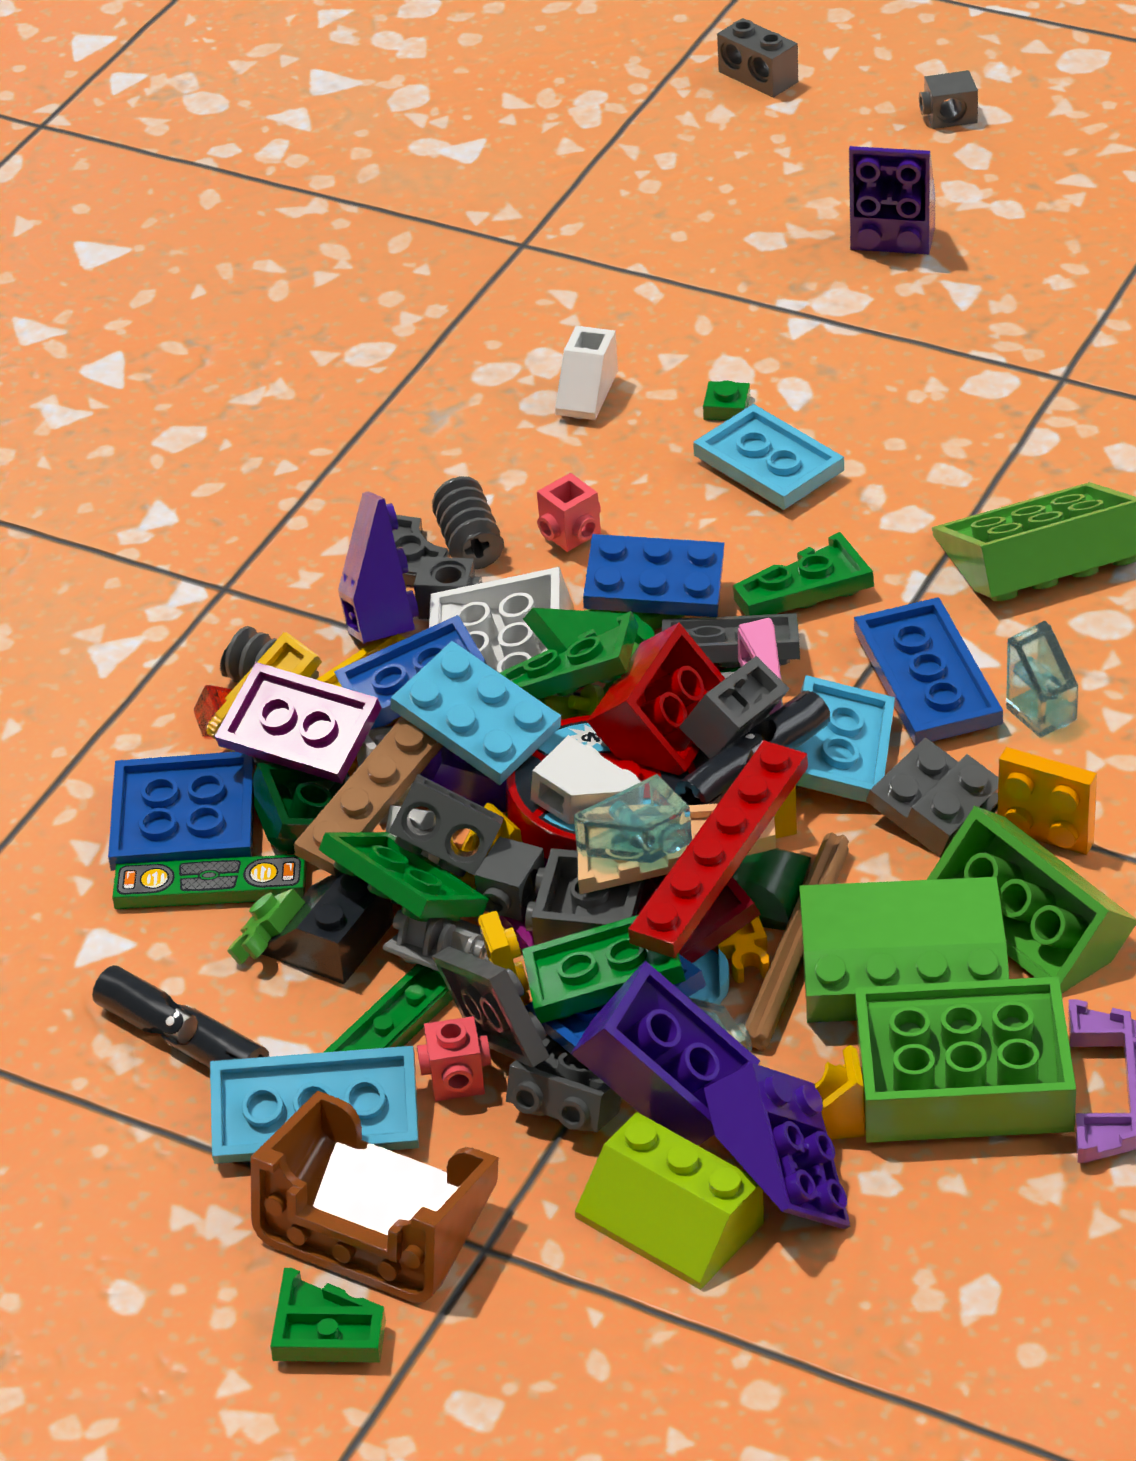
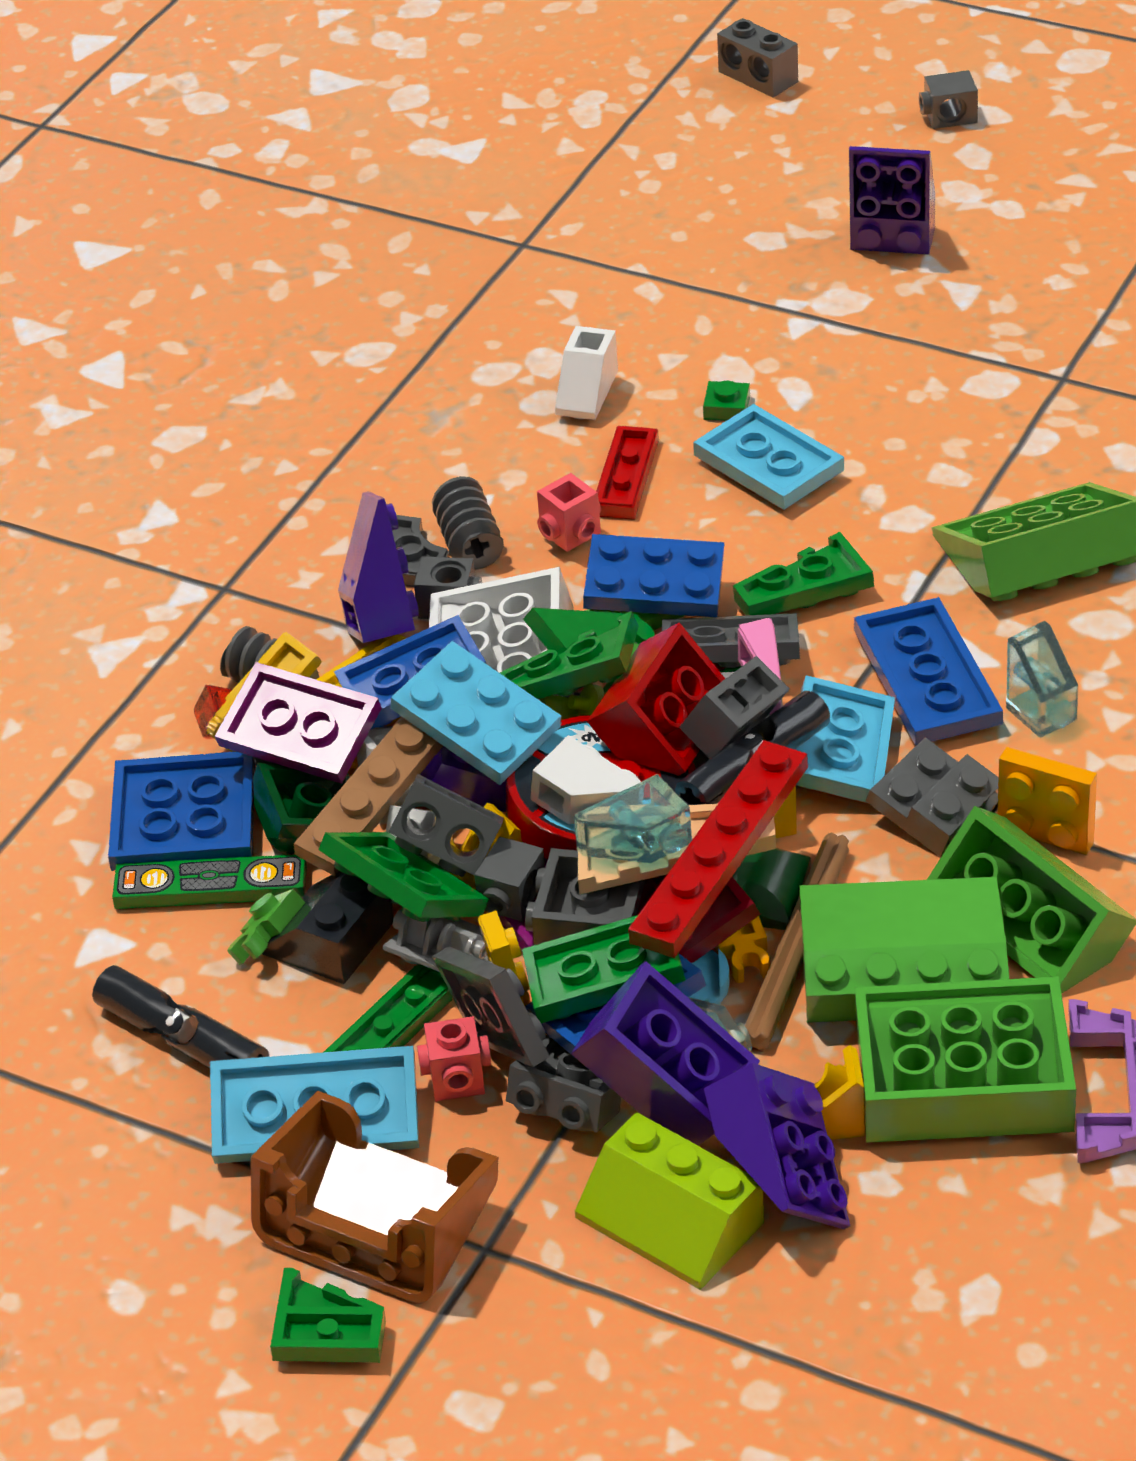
(626, 471): none -> red tile

